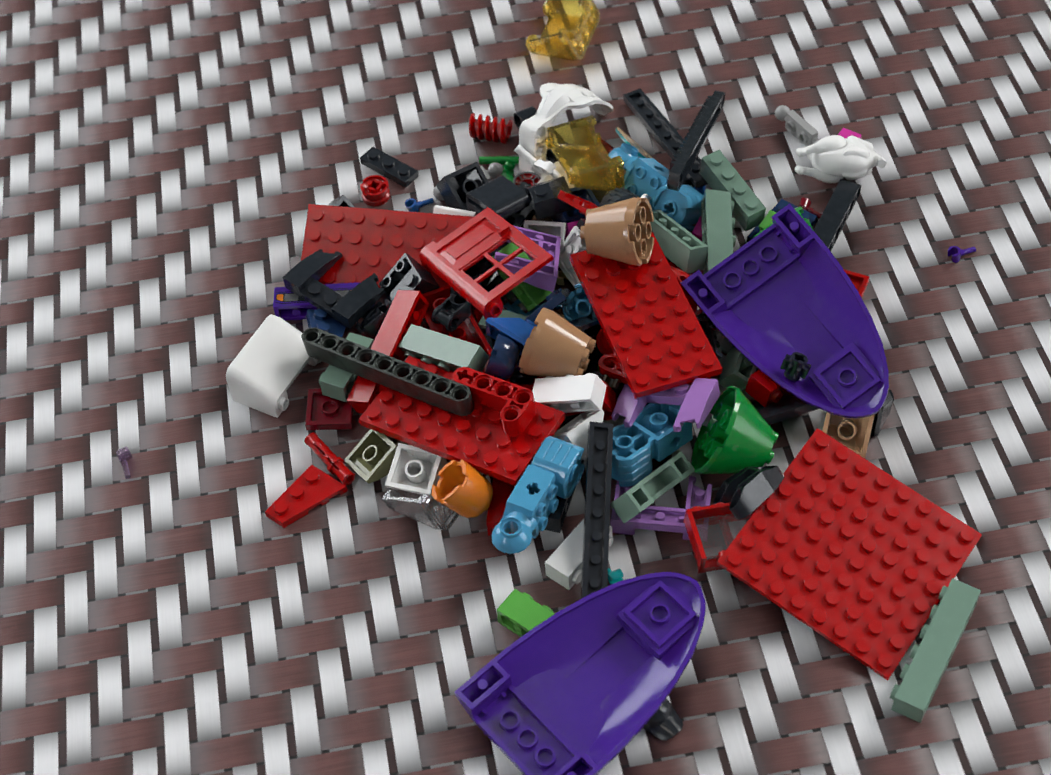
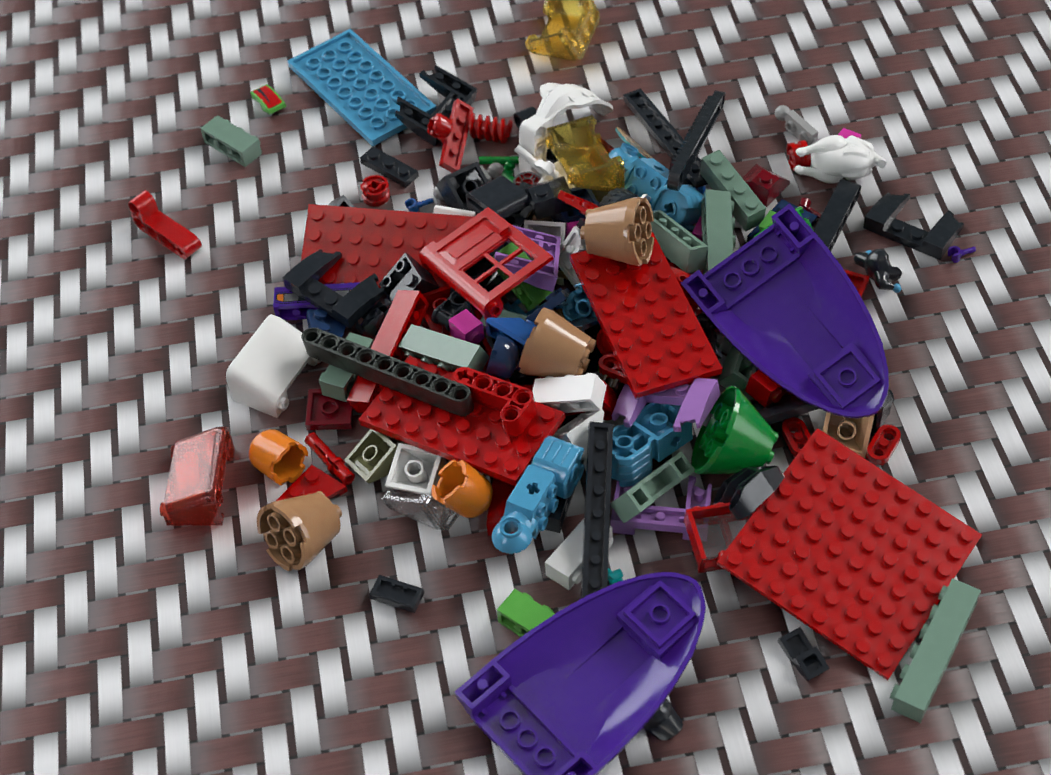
(124, 455): clear purple hand -> none
(161, 227): none -> red beam
(197, 478): none -> clear red windscreen
(231, 140): none -> sand green brick
(268, 99): none -> slope
(277, 456): none -> orange cylinder
(298, 528): none -> medium nougat cone
(358, 85): none -> dark azure plate
(396, 593): none -> black plate
(449, 87): none -> black wedge
(452, 133): none -> red plate
(466, 327): none -> dark pink brick
(765, 184): none -> dark red slope
(795, 160): none -> red wheel
(795, 366): black gear -> none
(798, 439): none -> red plate
(802, 654): none -> black slope
(879, 269): none -> black piece
(881, 446): none -> red plate
(883, 221): none -> black wedge

